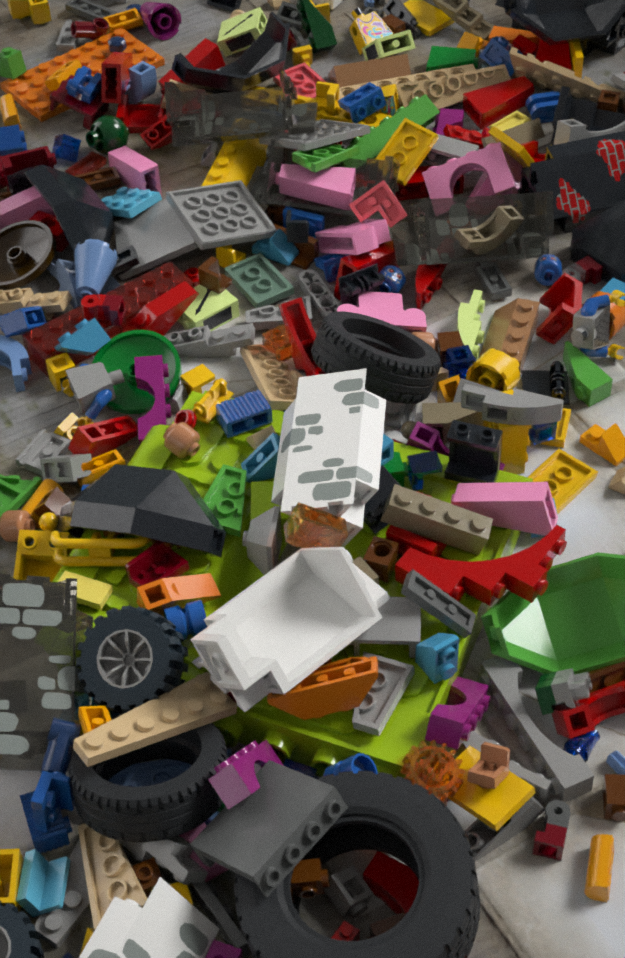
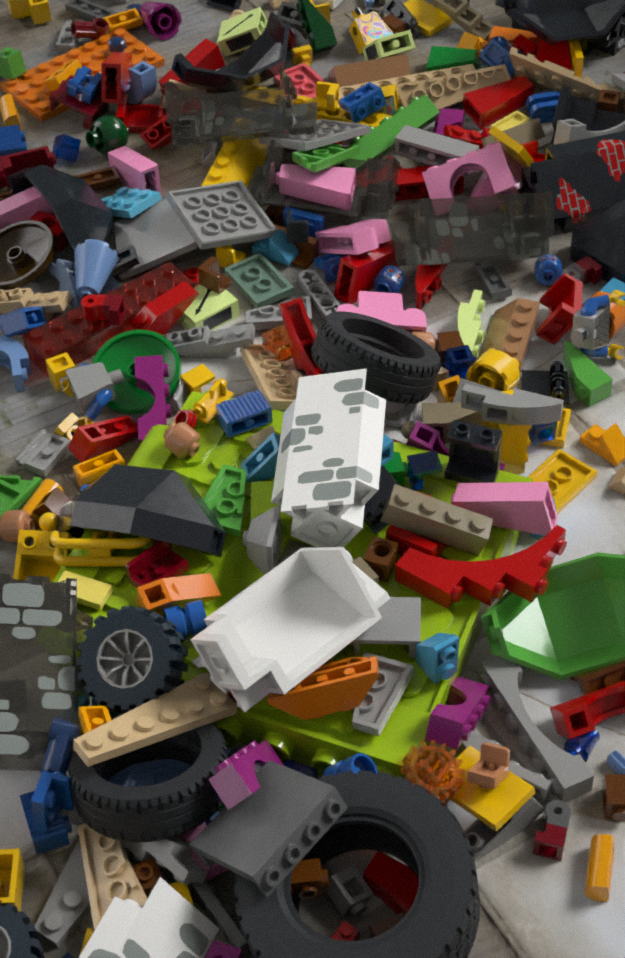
(42, 883): medium azure panel -> none
(65, 467): light grey hinge -> none
(85, 340): dark azure slope -> none
(89, 163): clear red tile -> none
(314, 528): clear orange brick -> none
(360, 281): black hinge -> none
(379, 199): coral plate -> none
(409, 146): yellow tile -> none
(438, 603): dark grey plate -> none
(492, 232): dark tan arch -> none
(562, 687): light grey hips -> none

